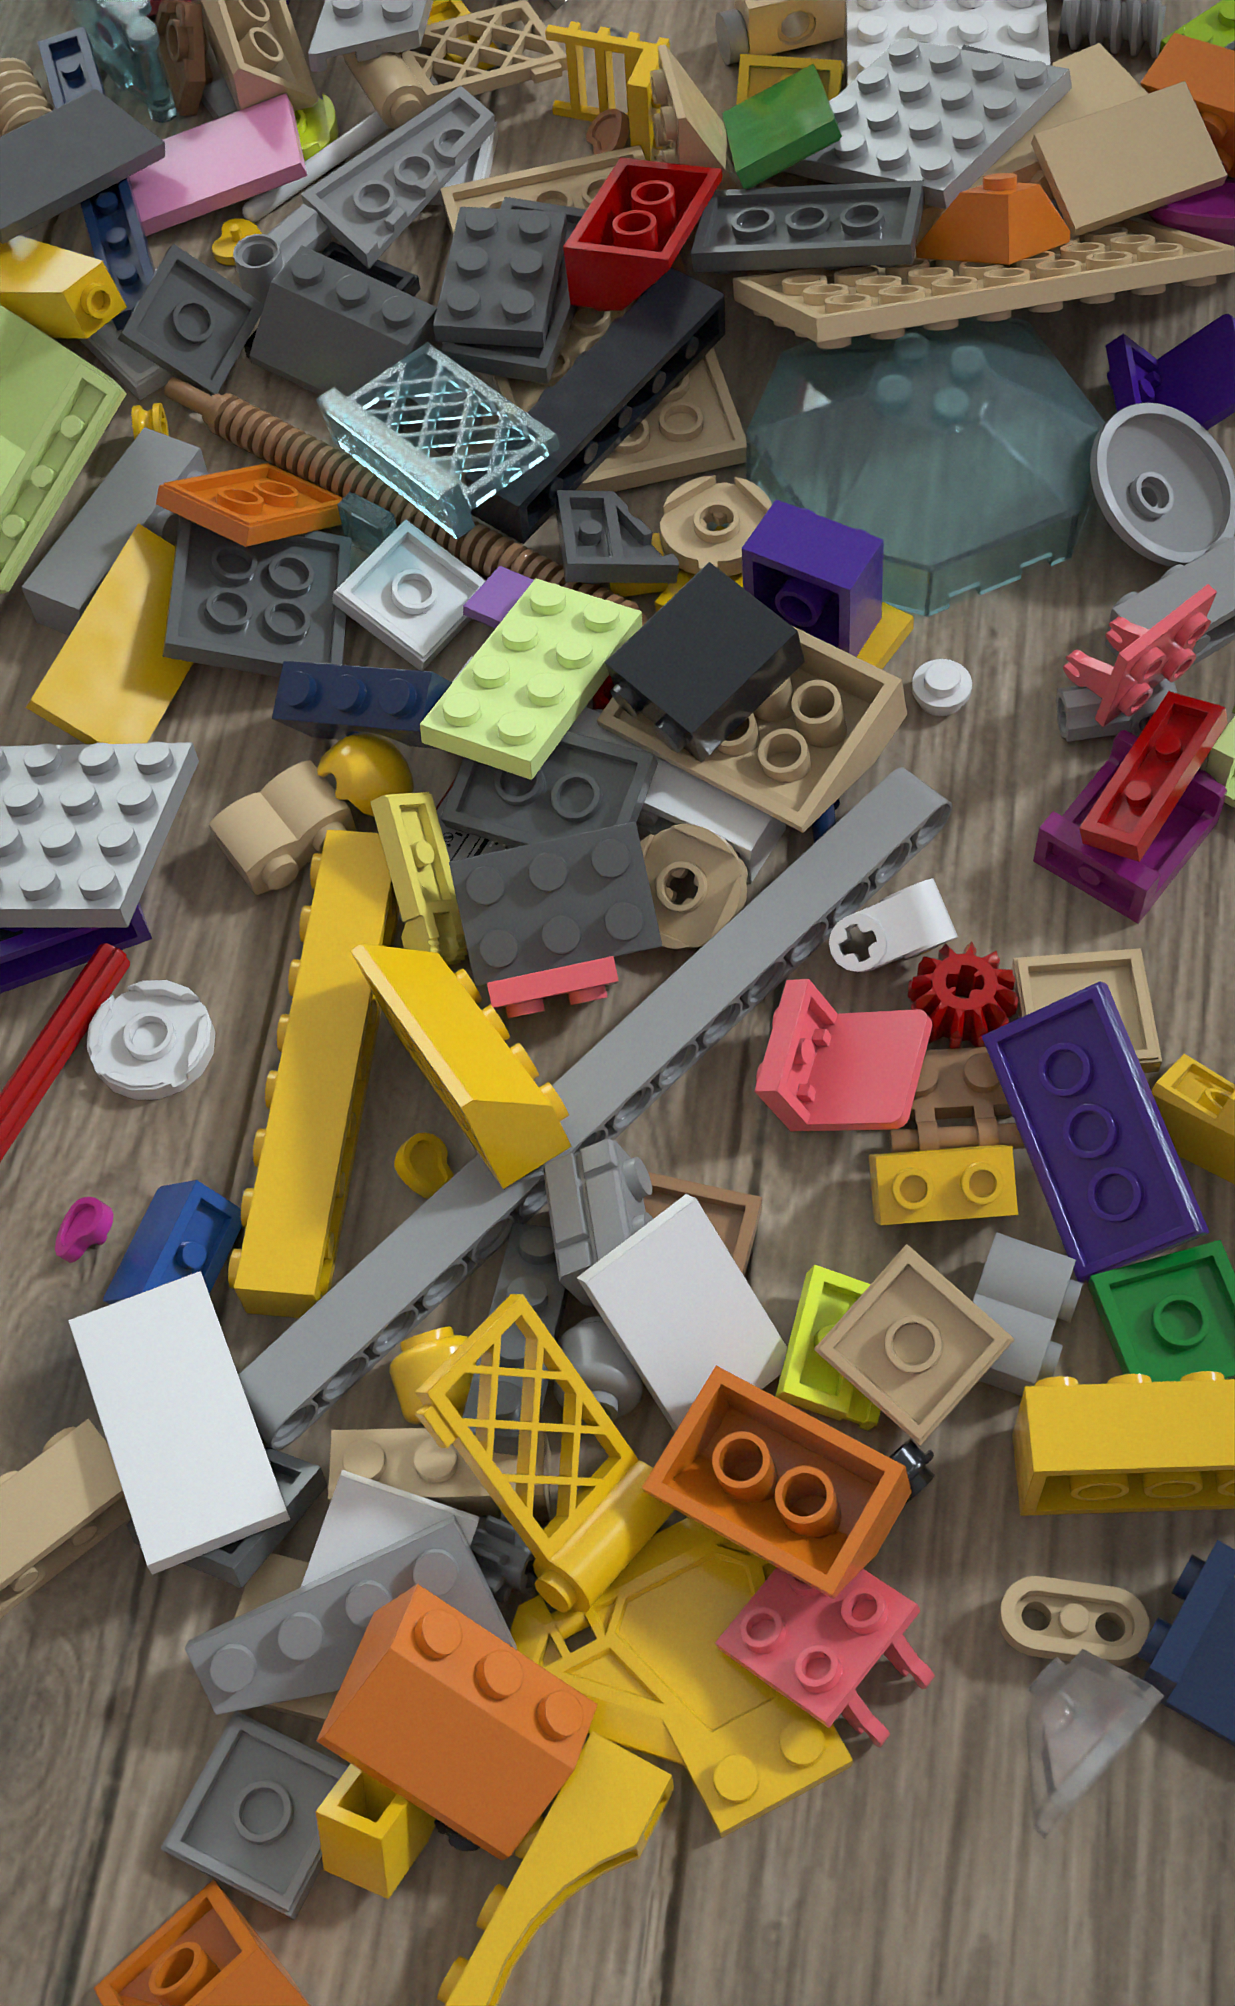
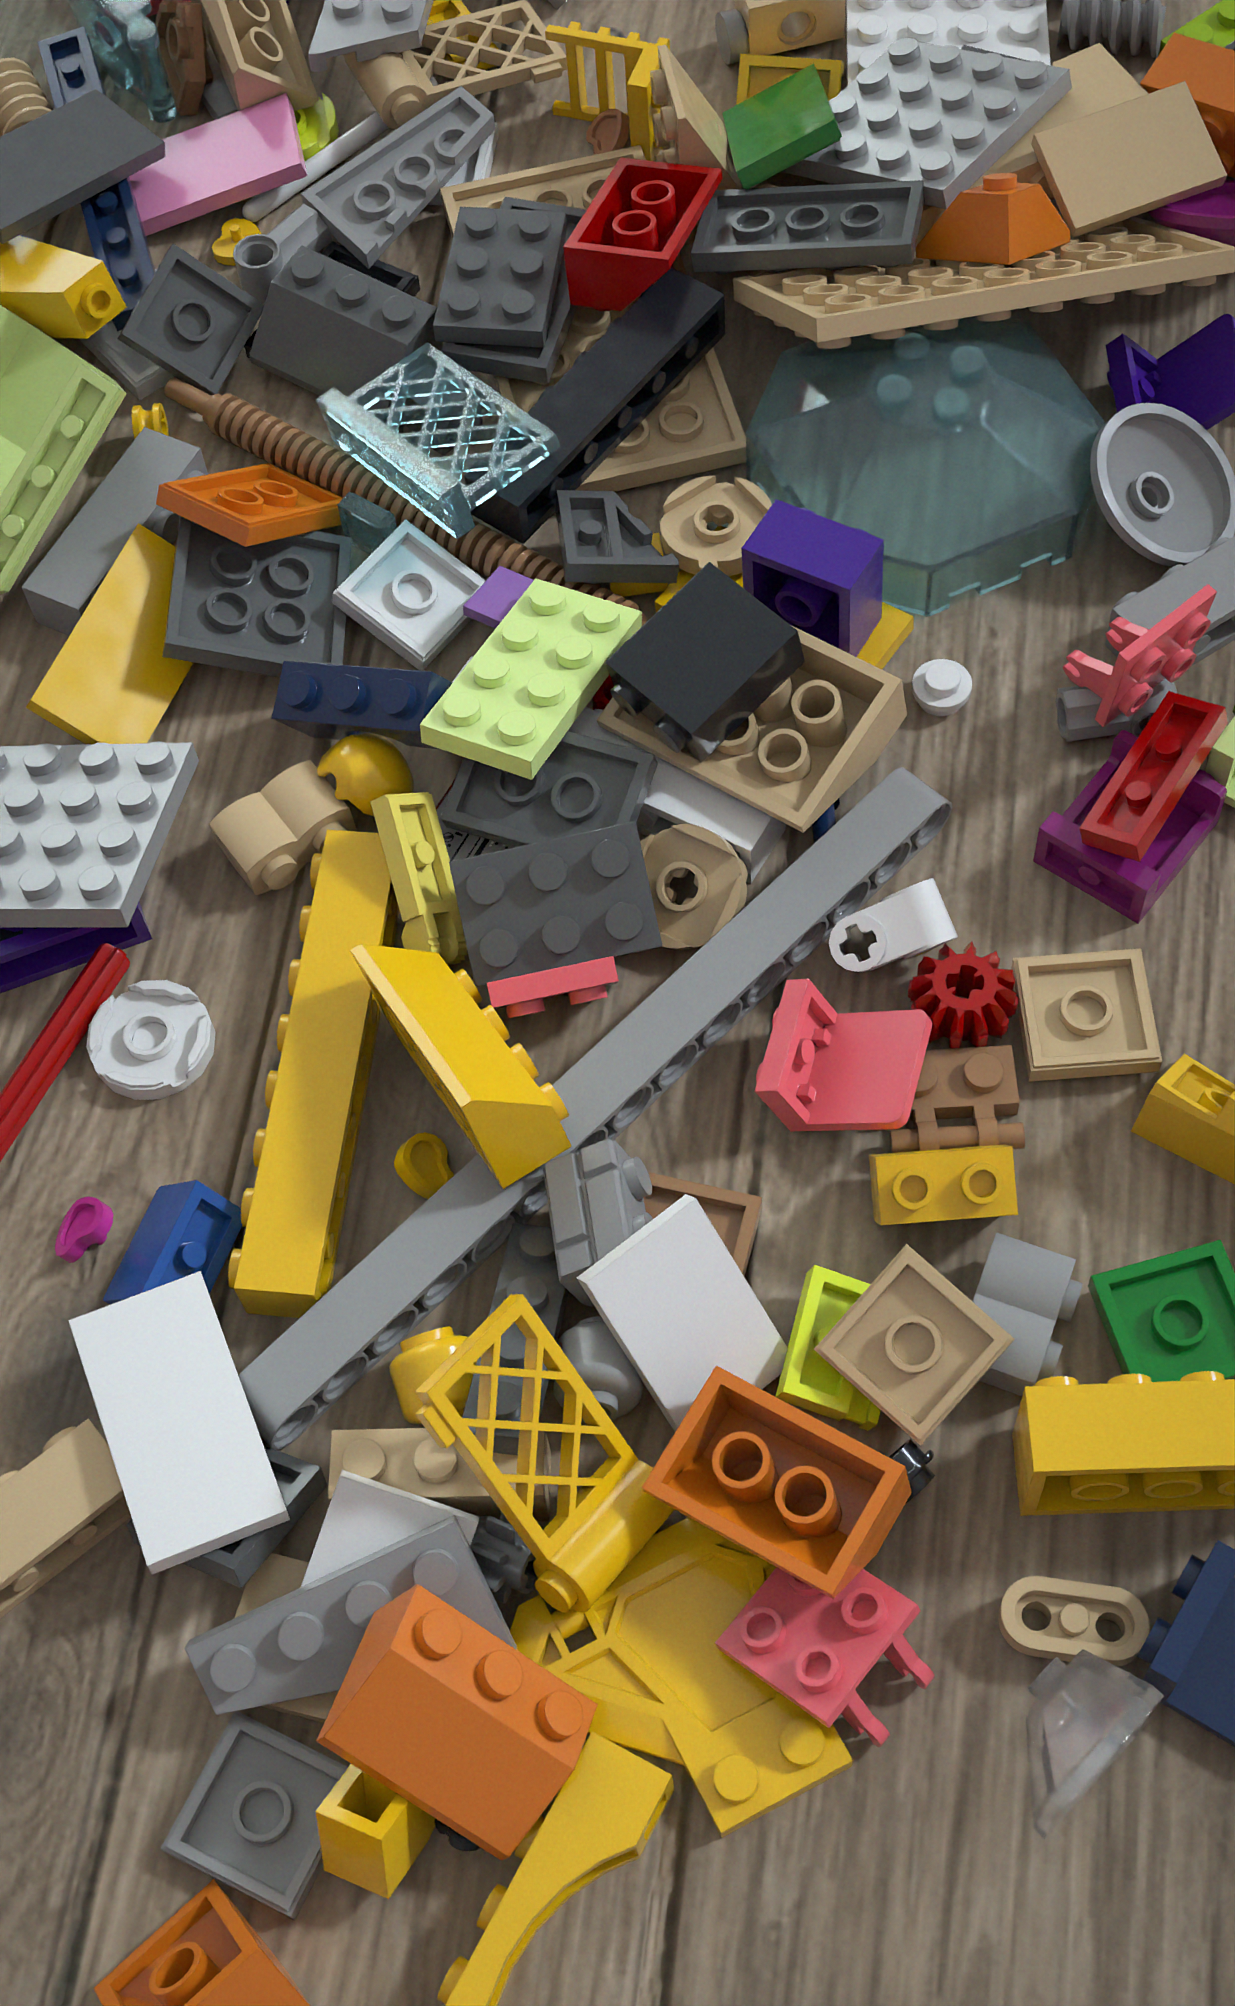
(1094, 1133): dark purple tile -> none

